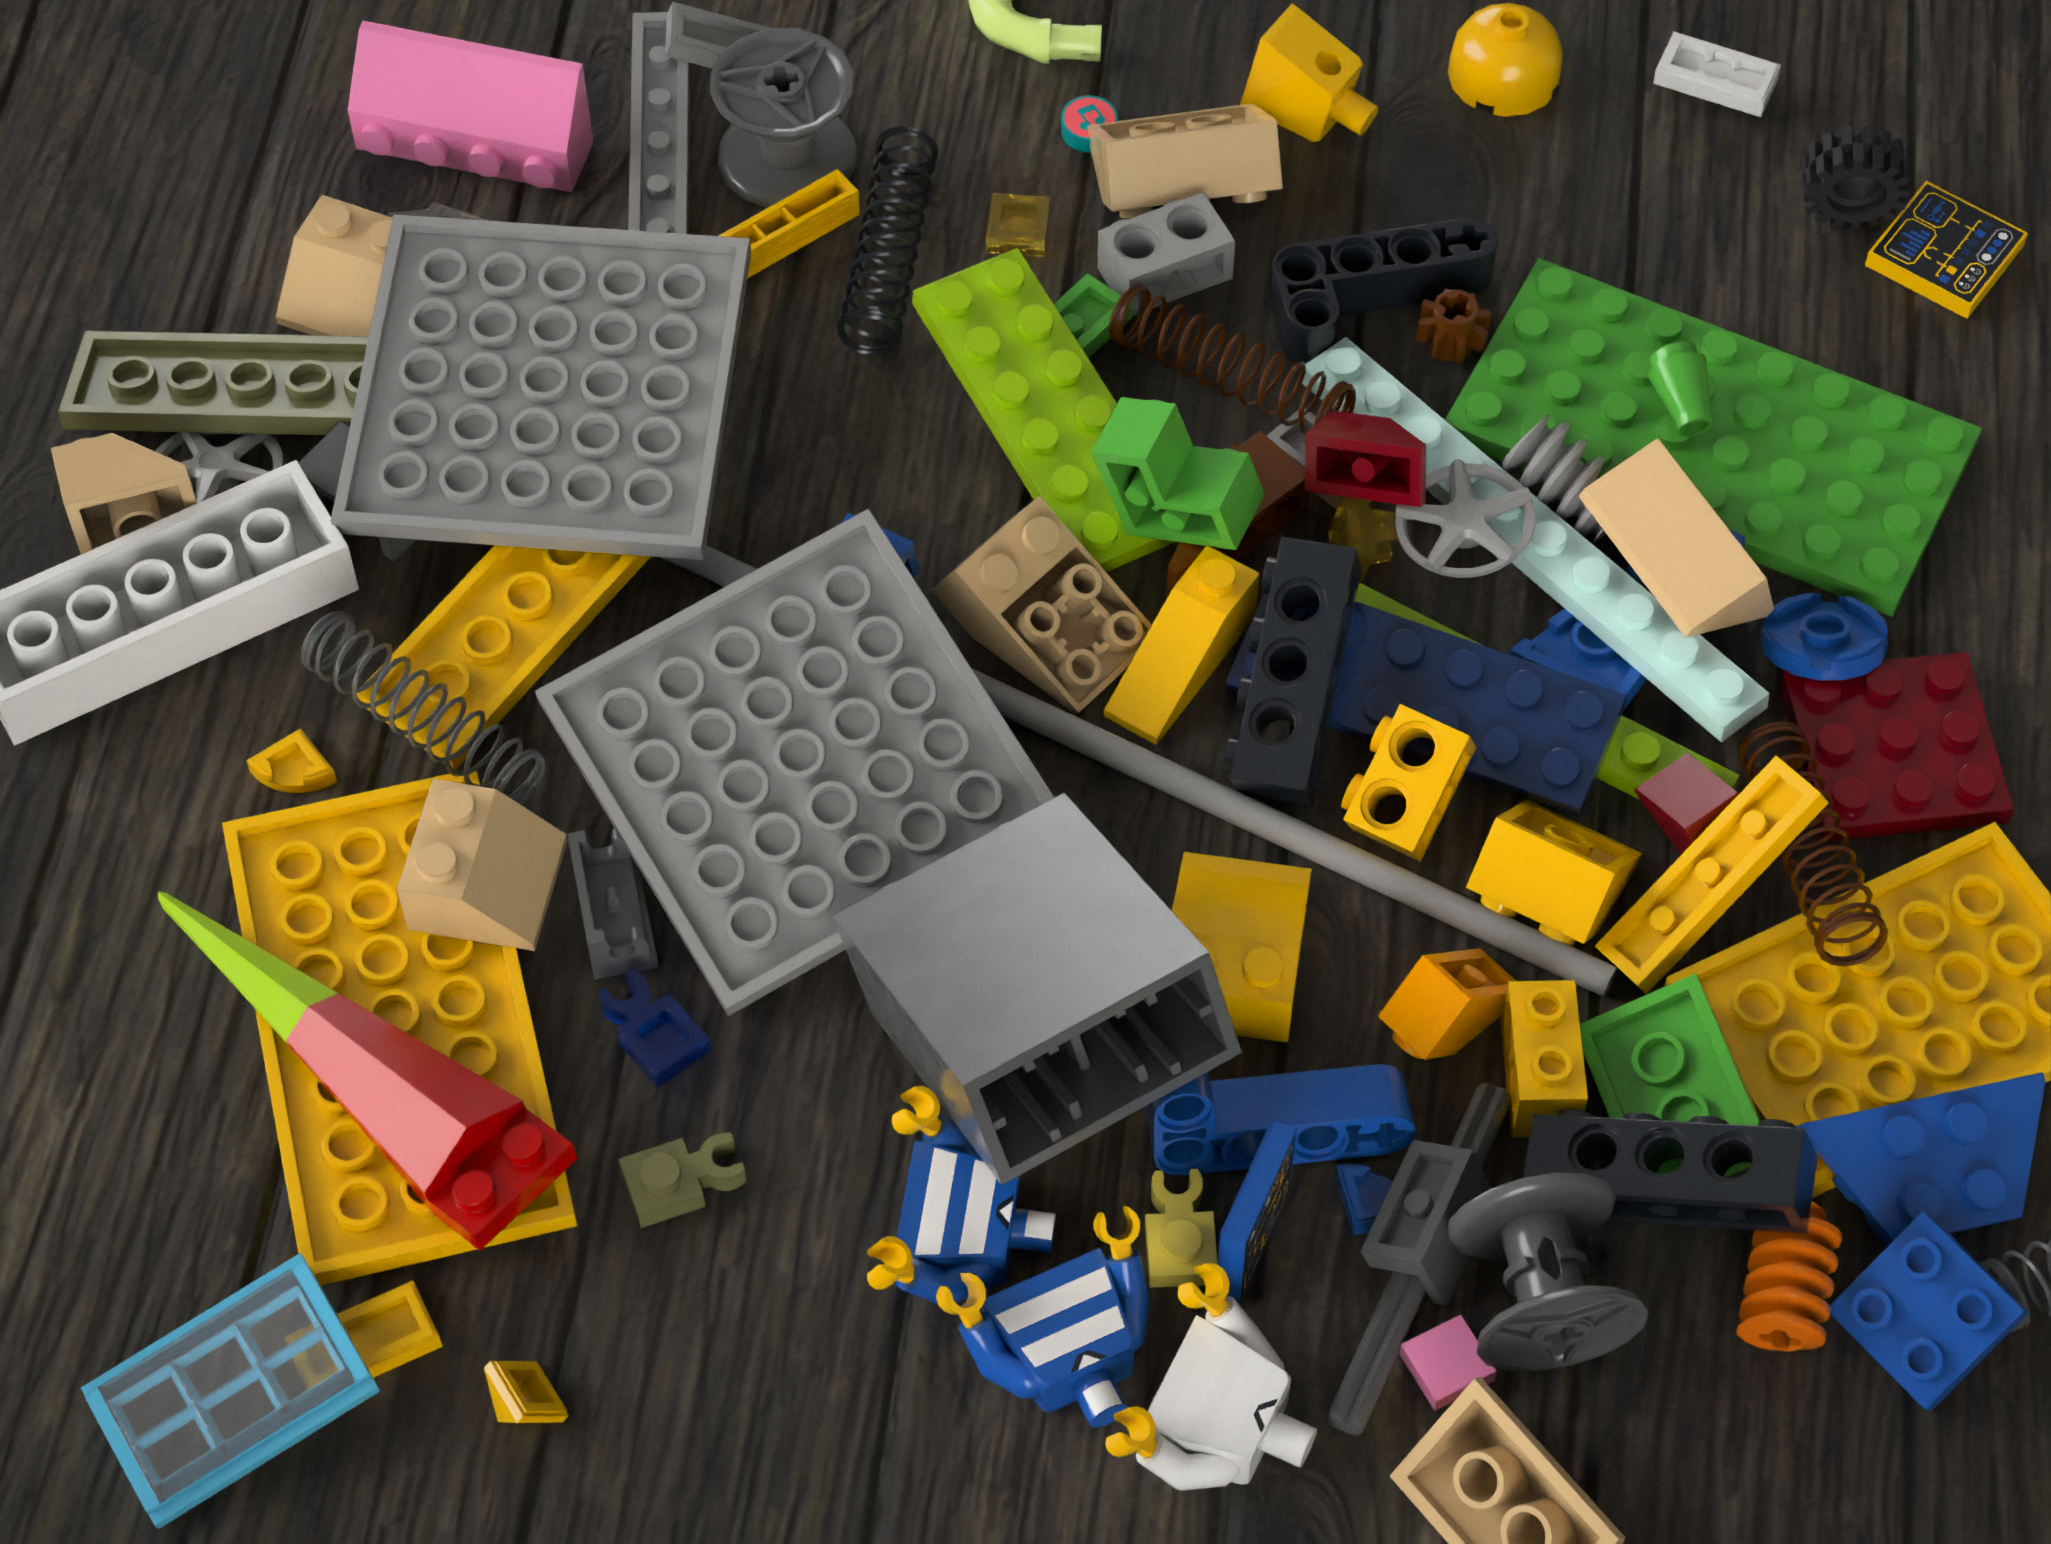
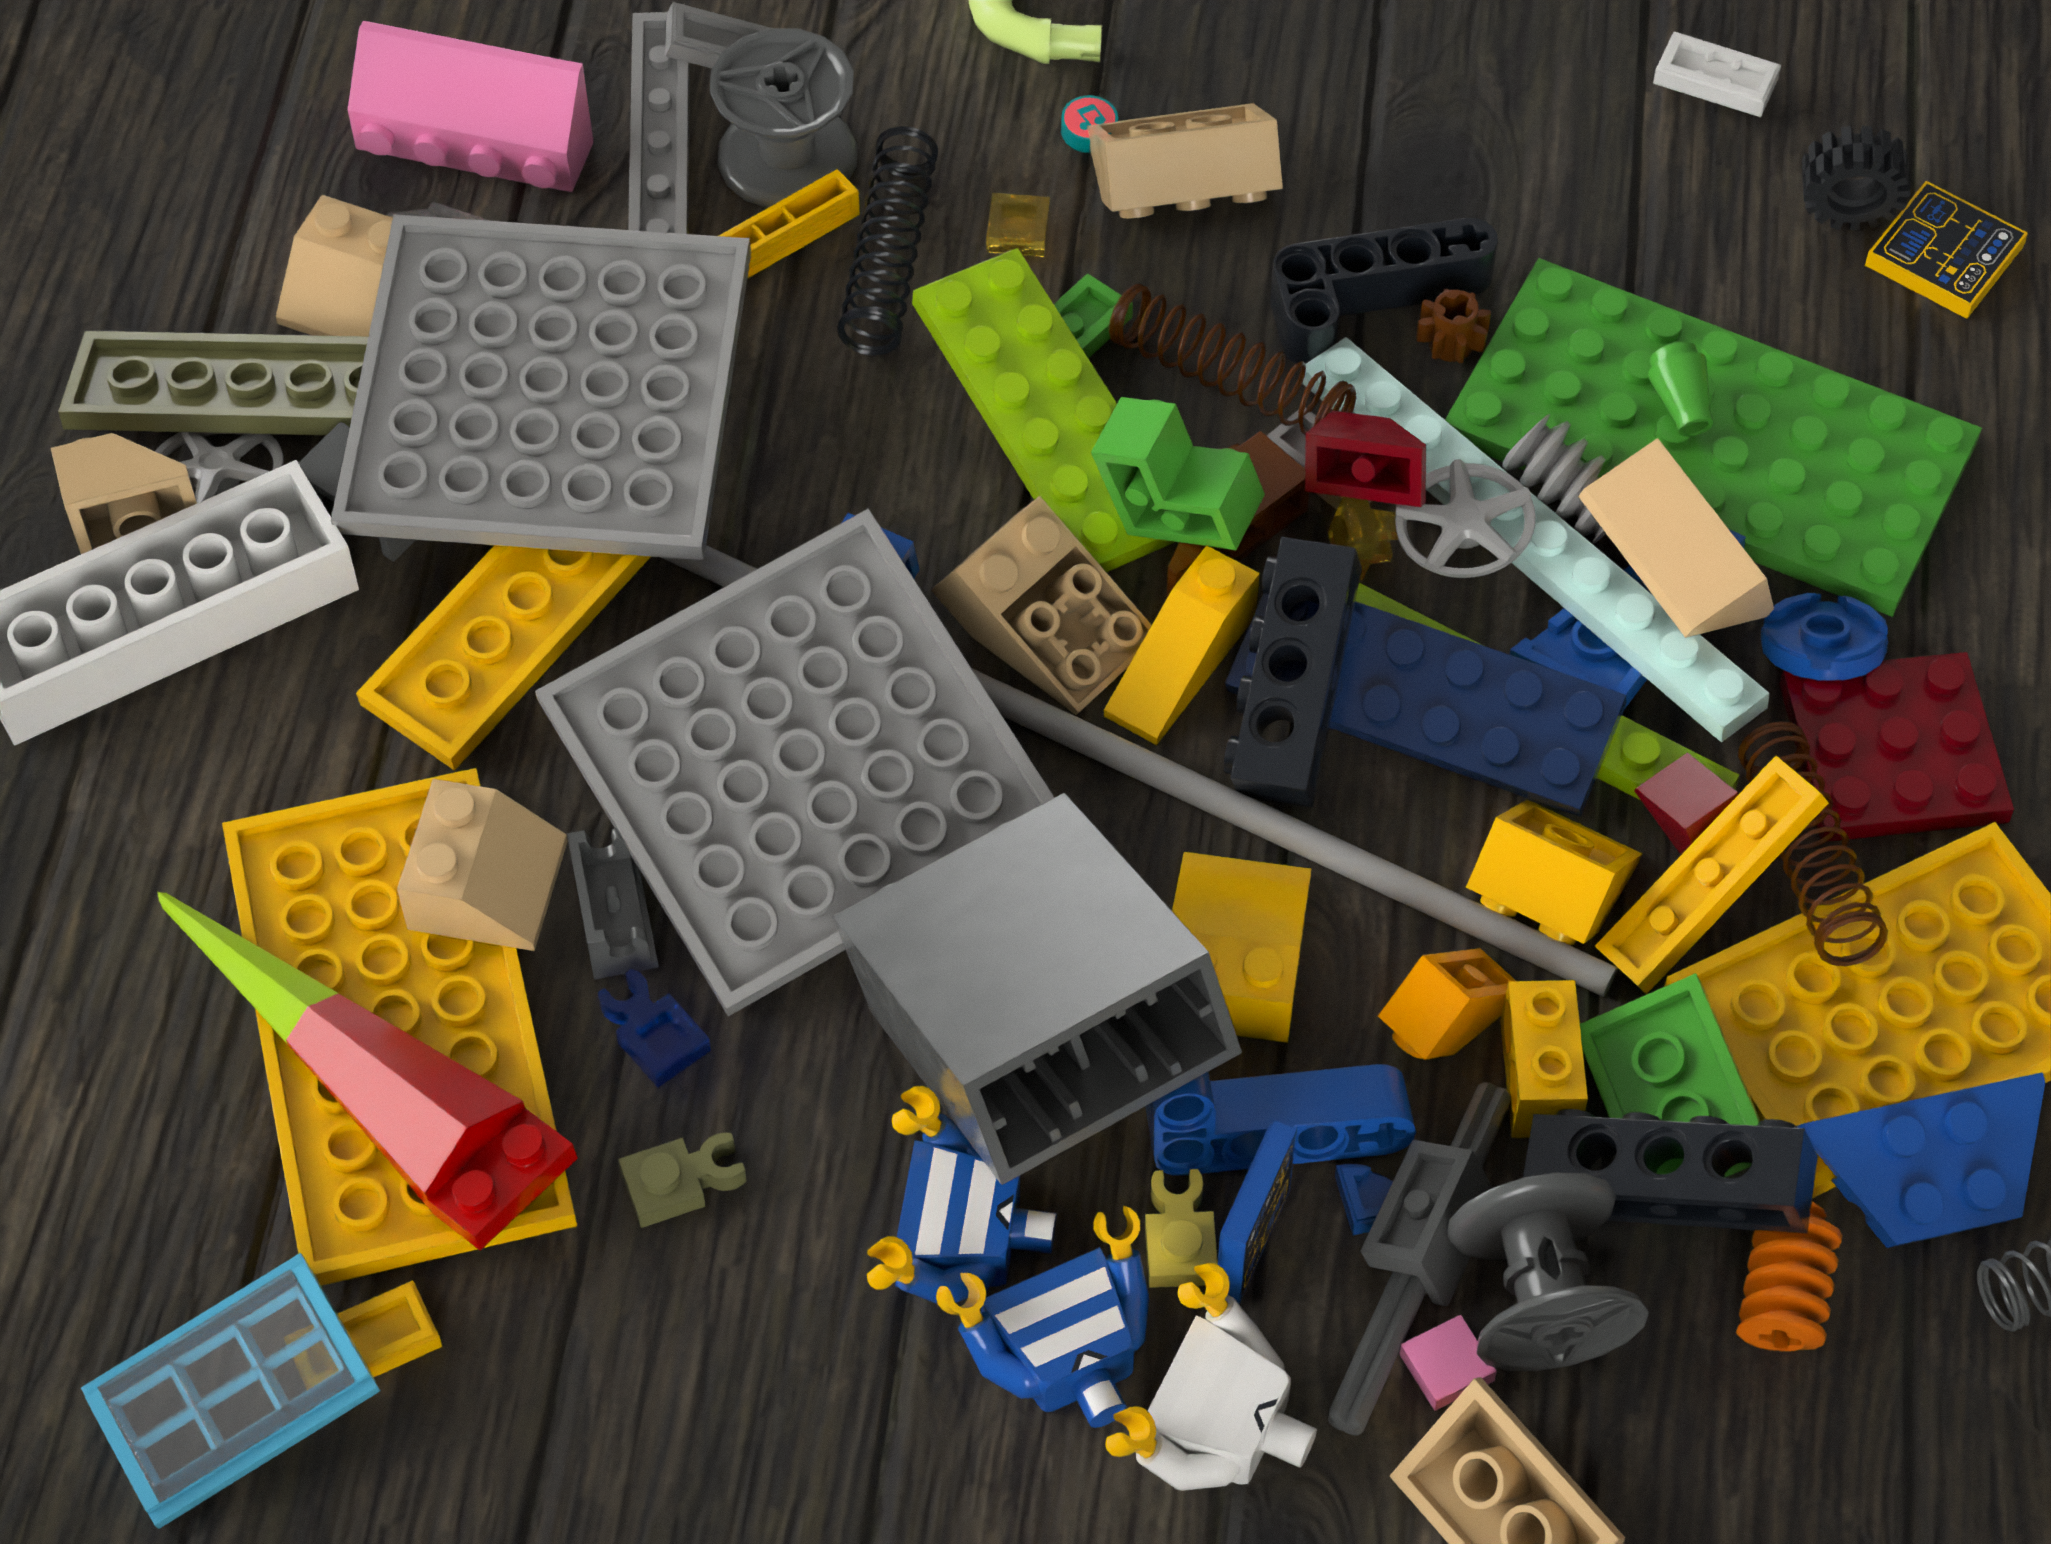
(292, 766): yellow tile -> none
(335, 658): dark grey piece -> none
(523, 1393): yellow slope -> none
(1167, 250): light grey brick -> none
(1307, 79): yellow torso -> none
(1424, 787): yellow brick -> none
(1506, 59): yellow cylinder -> none
(1927, 1311): blue plate -> none

